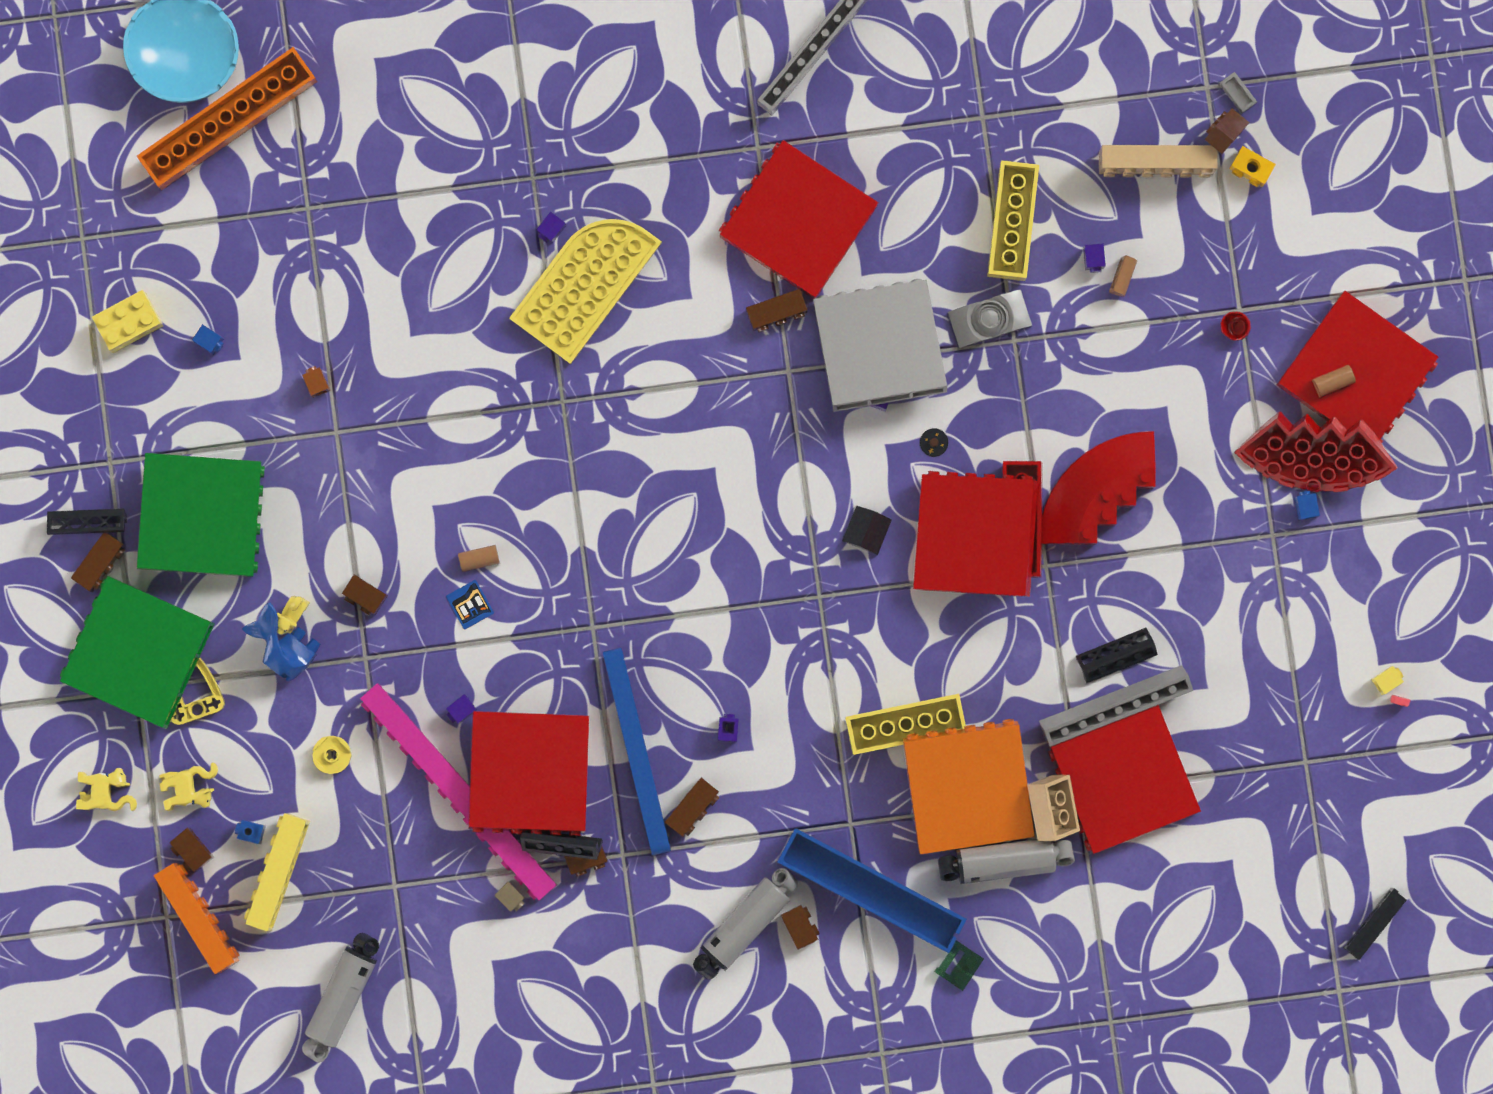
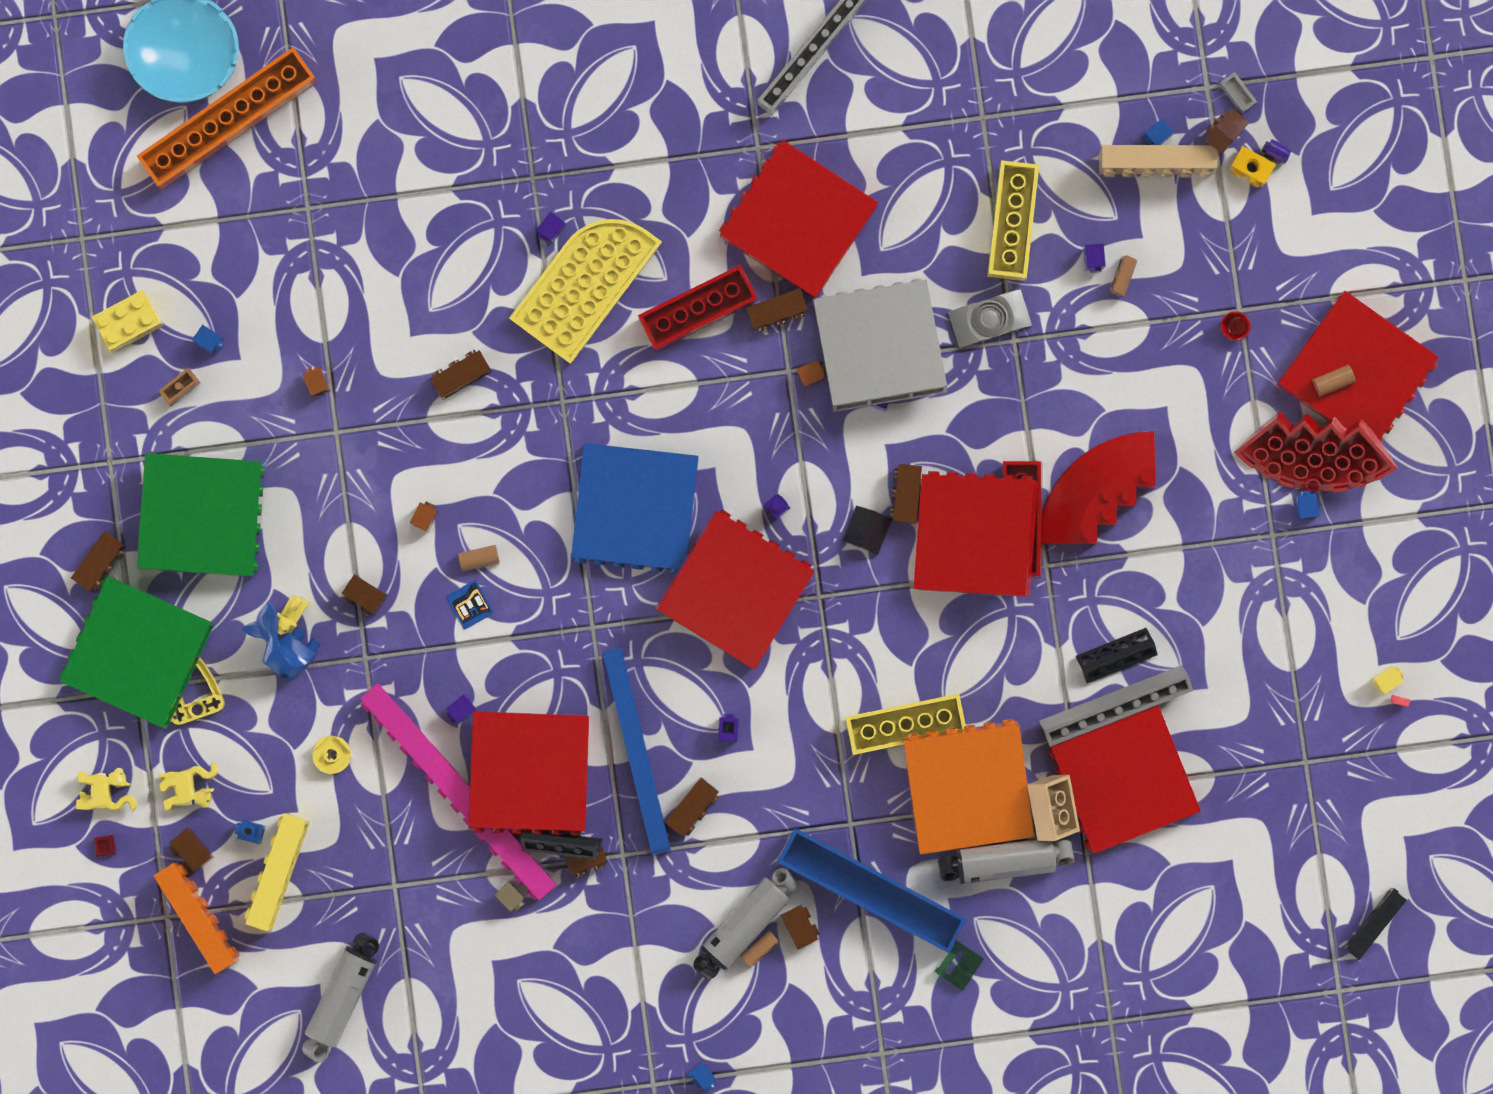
(84, 518): black fence -> none
(105, 845): none -> dark red tile
(179, 387): none -> medium nougat brick
(424, 516): none -> dark orange brick
(460, 374): none -> reddish brown brick
(634, 507): none -> blue brick
(697, 308): none -> red brick
(702, 1077): none -> blue brick
(735, 588): none -> red brick
(760, 949): none -> medium nougat brick
(777, 506): none -> dark purple brick
(811, 373): none -> dark orange brick
(906, 494): none -> reddish brown brick
(934, 442): piece -> none
(1158, 133): none -> blue brick
(1276, 151): none -> dark purple brick

